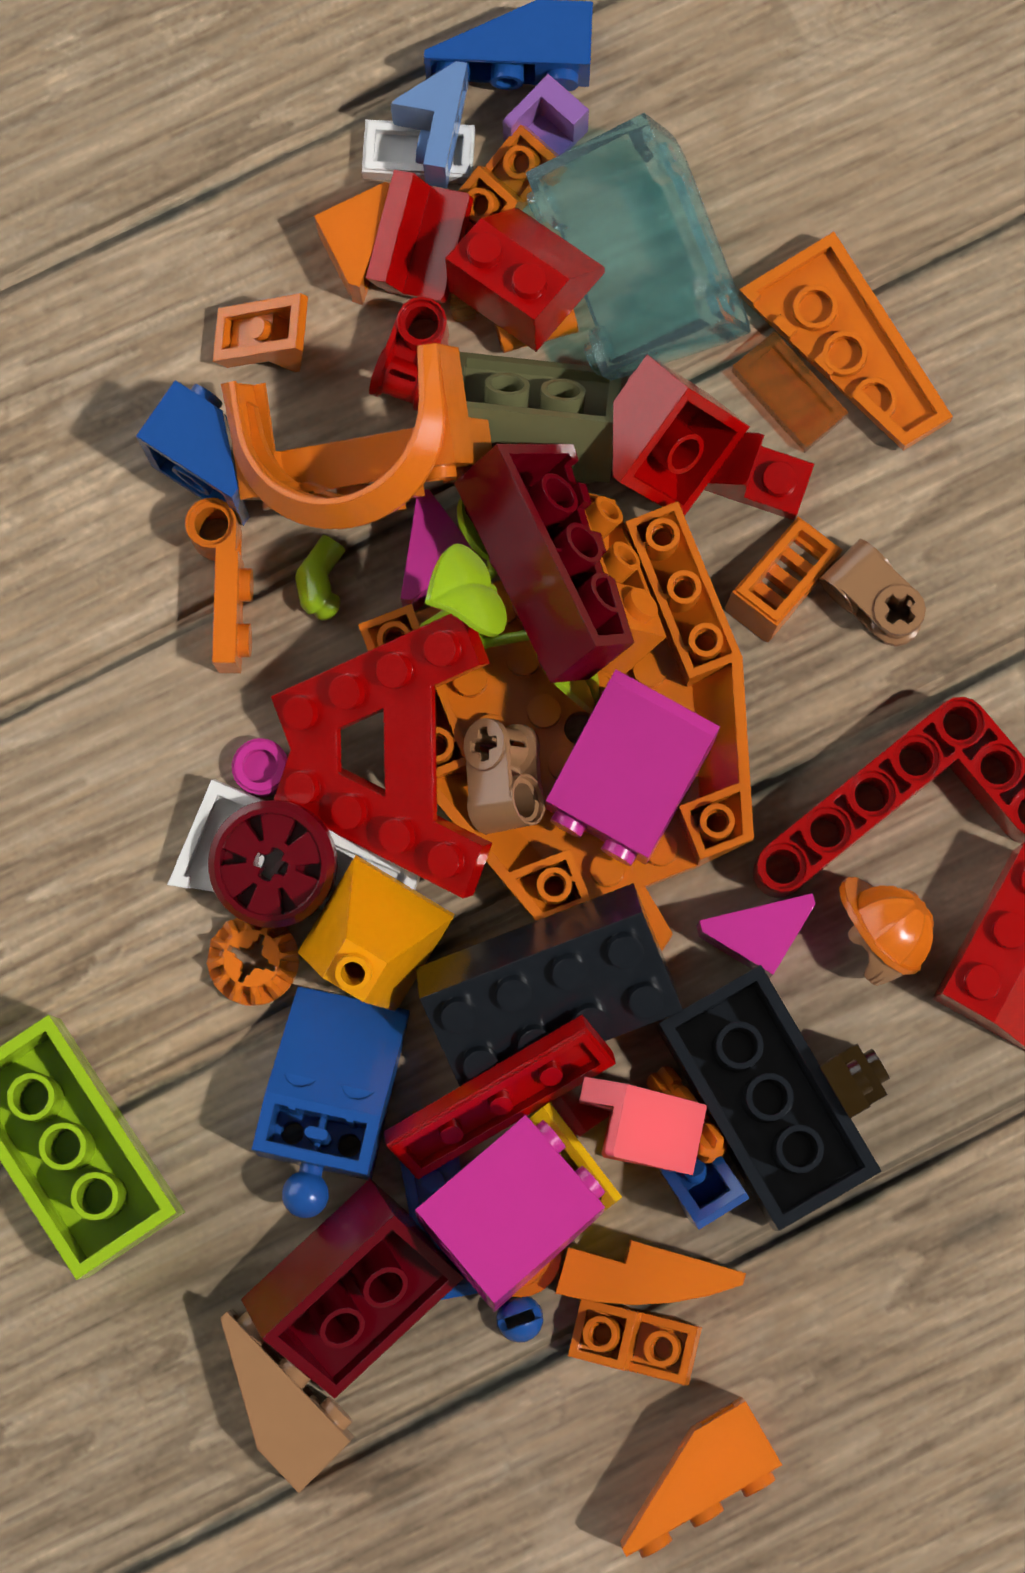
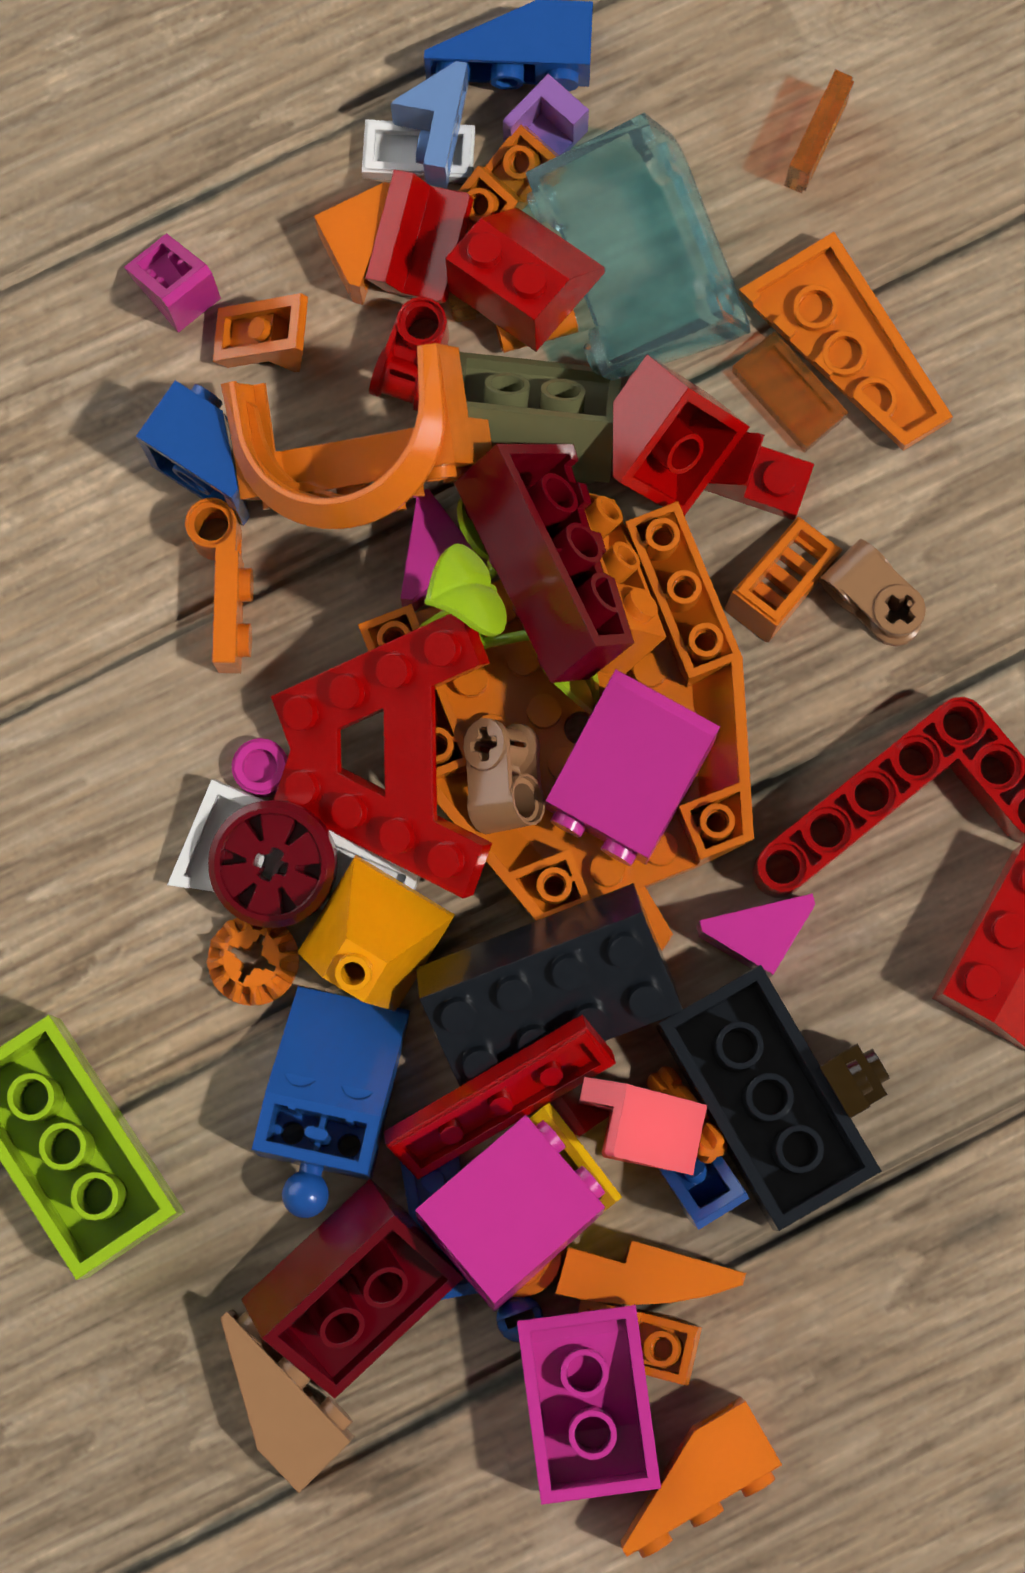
(174, 281): none -> dark pink slope
(313, 579): lime arm -> none
(588, 1404): none -> dark pink slope
(819, 131): none -> clear orange tile
(890, 927): orange piece -> none

